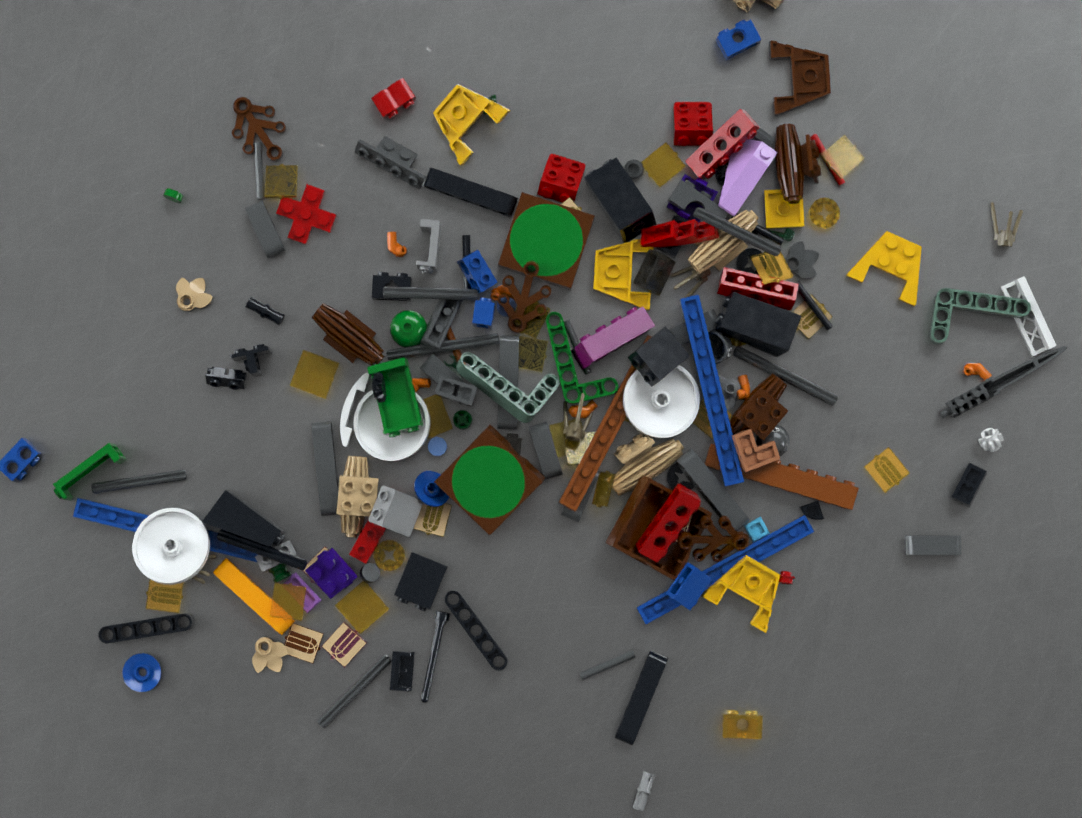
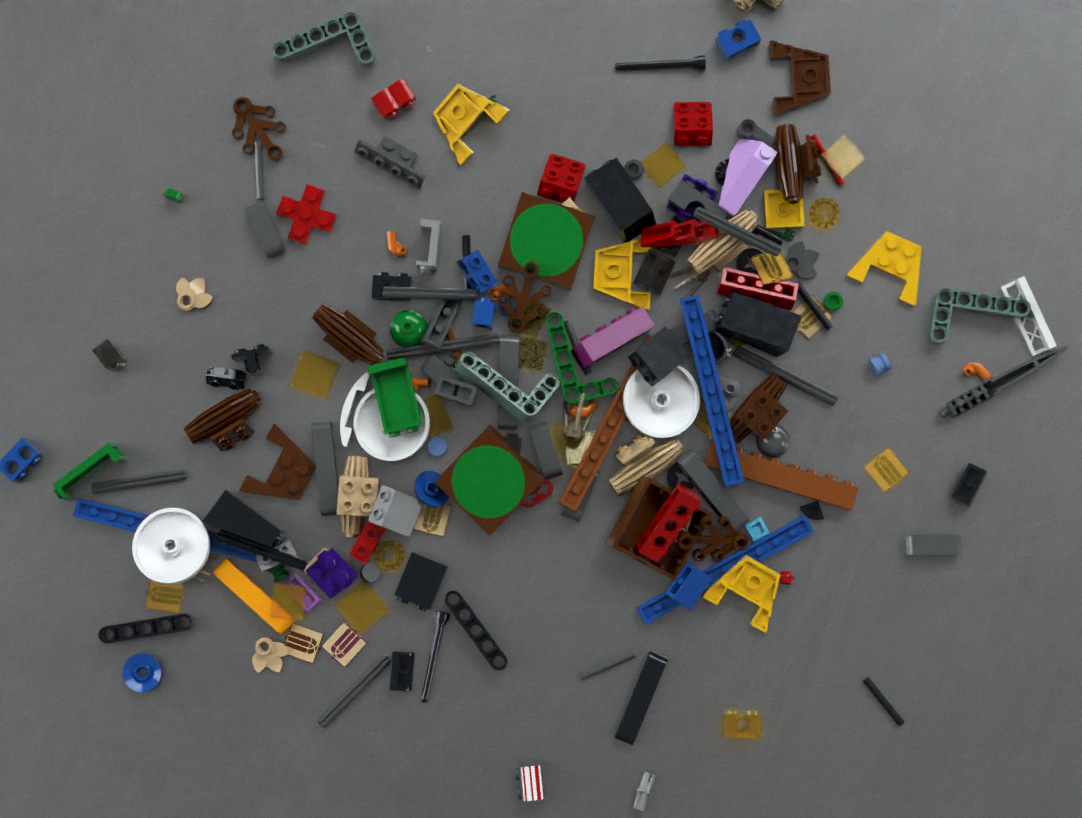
(110, 355): none -> clear smoke brick
(225, 421): none -> reddish brown plate
(265, 311): black pin -> none
(281, 181): clear yellow piece -> none
(289, 474): none -> reddish brown wing
(327, 37): none -> sand green beam
(379, 387): black gear -> none
(462, 419): dark green wheel -> none
(470, 192): black beam -> none
(531, 782): none -> brick
(540, 497): none -> red beam
(603, 489): clear yellow piece -> none
(698, 62): none -> black piece
(698, 159): brick -> none
(744, 392): orange arm -> none
(750, 454): nougat plate -> none
(833, 301): none -> green tile
(880, 363): none -> medium blue wheel
(883, 701): none -> black bar
(991, 439): white gear -> none
(1006, 236): dark tan plant -> none

